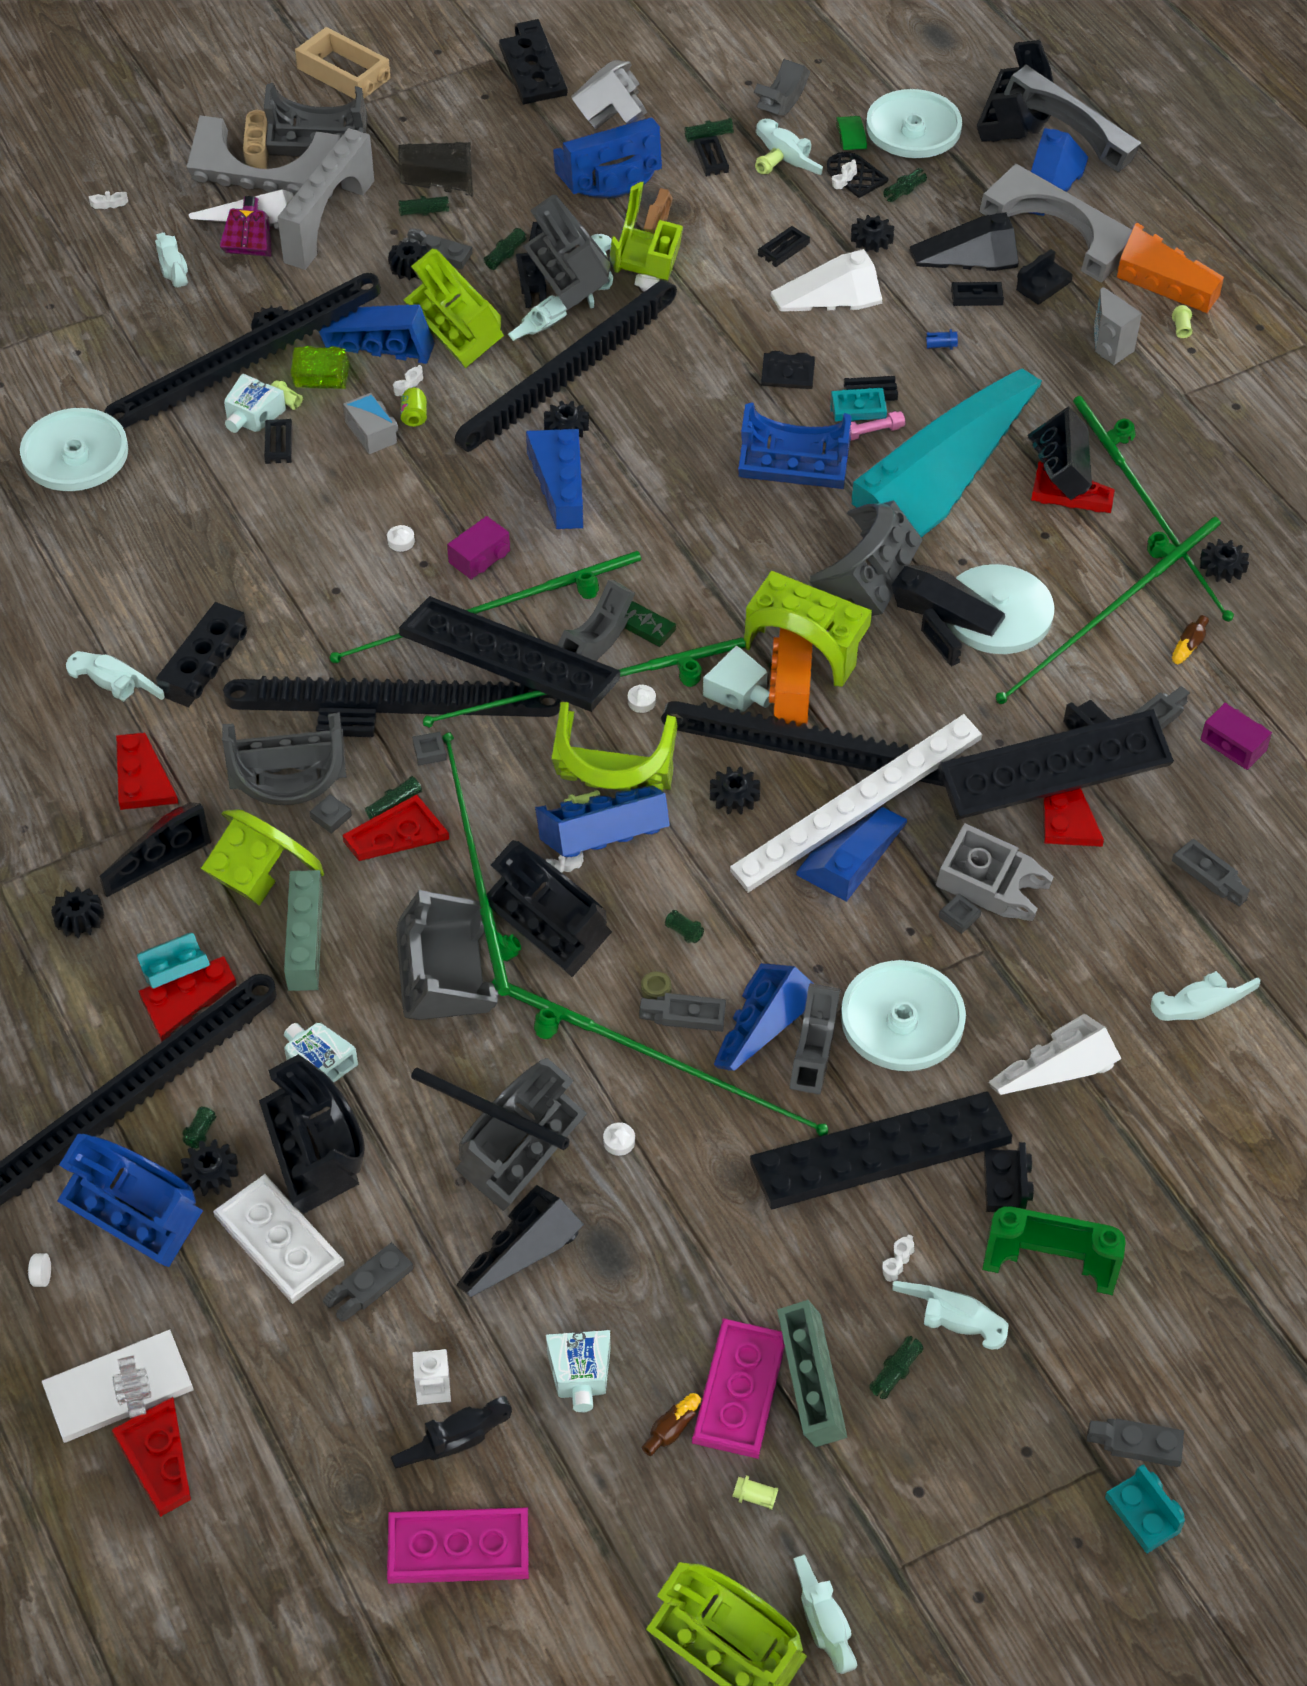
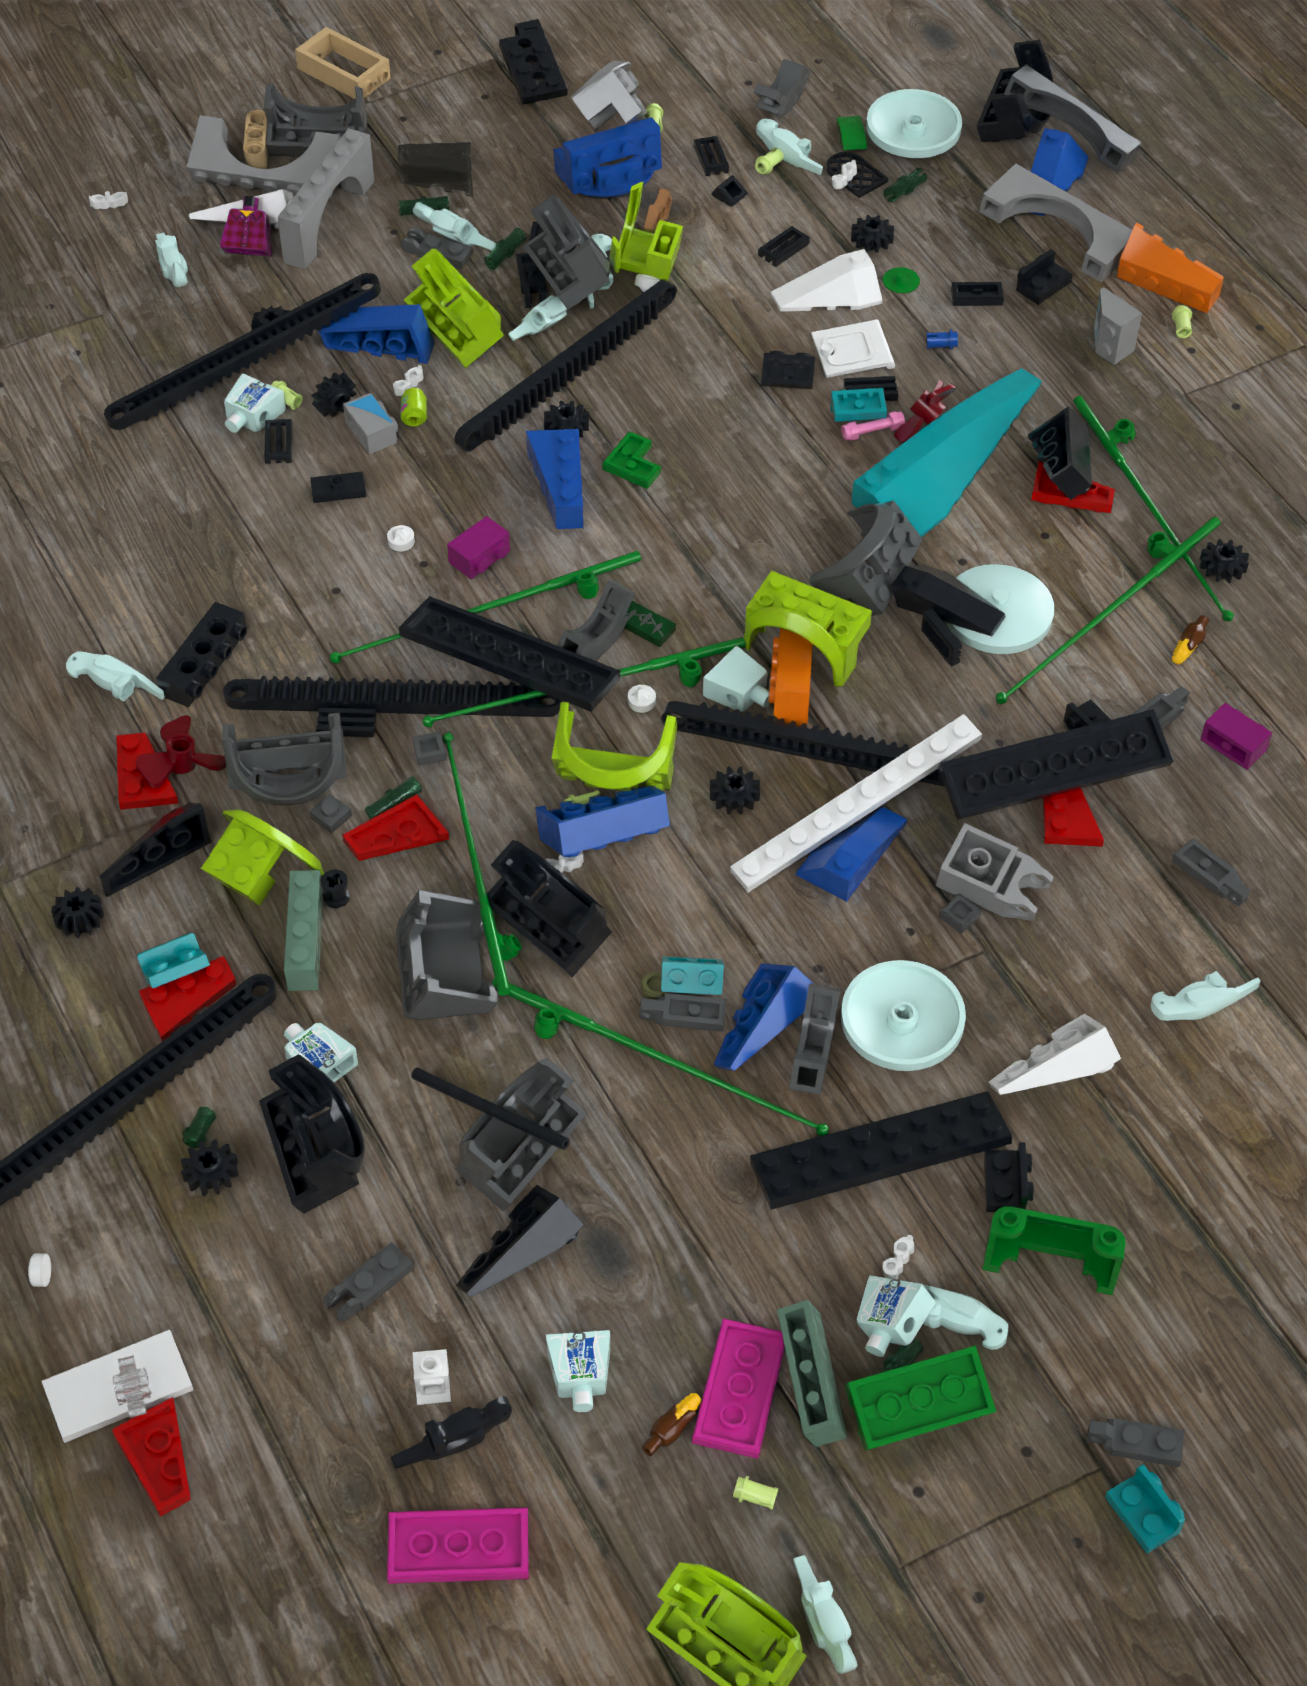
(74, 449): light aqua dish -> none
(141, 1185): blue piece -> none
(179, 755): none -> dark red piece
(278, 1238): white tile -> none
(320, 367): clear neon green brick -> none
(333, 394): none -> black gear
(338, 487): none -> black plate
(339, 892): none -> black bush
(404, 256): black gear -> none
(452, 226): none -> light aqua animal
(619, 1139): white tile -> none
(628, 462): none -> green tile
(656, 113): none -> yellowish green pin
(682, 925): clear green pin -> none
(692, 975): none -> teal bracket
(709, 129): clear green pin -> none
(730, 191): none -> black slope
(794, 451): blue piece -> none
(854, 347): none -> white container
(892, 1312): none -> light aqua torso
(901, 280): none -> green piece
(920, 1398): none -> green gear
(925, 410): none -> dark red piece
(980, 242): black wedge -> none

